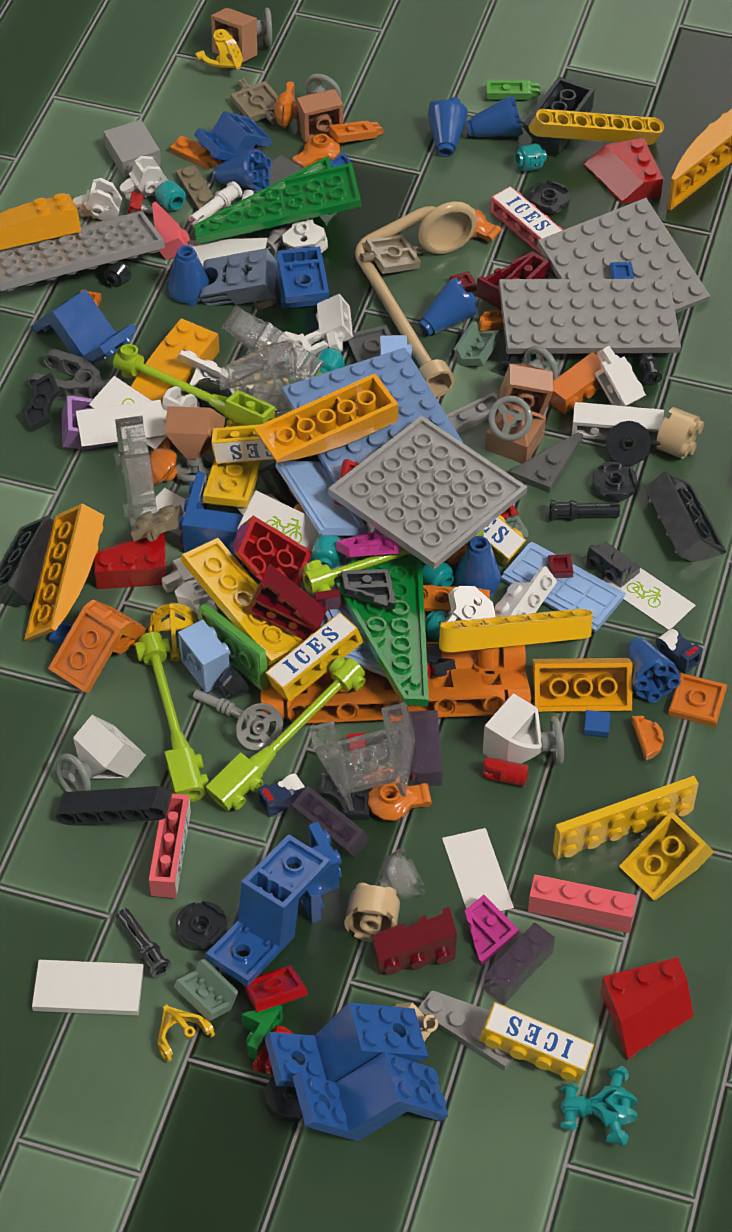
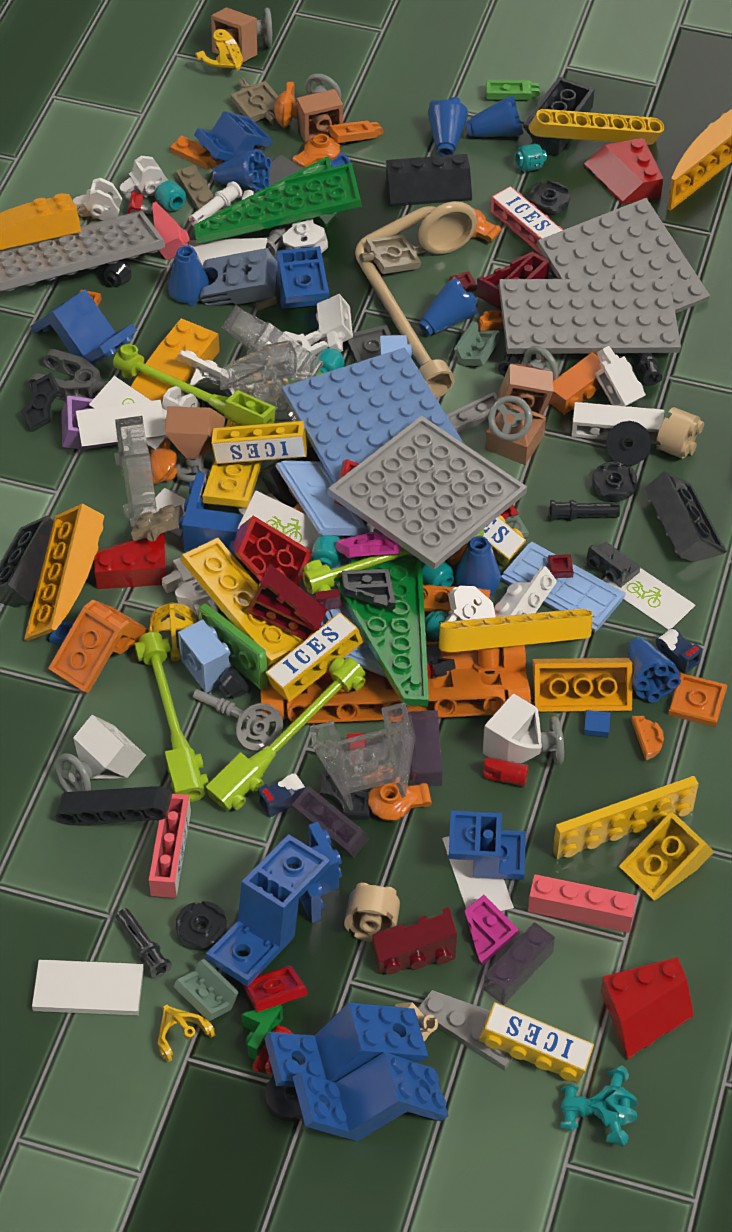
(129, 143): light grey brick -> none
(330, 421): light orange slope -> none
(401, 876): clear cylinder -> none
(428, 180): none -> black slope
(493, 850): none -> blue bracket
(547, 466): dark grey wing -> none
(621, 270): blue tile -> none

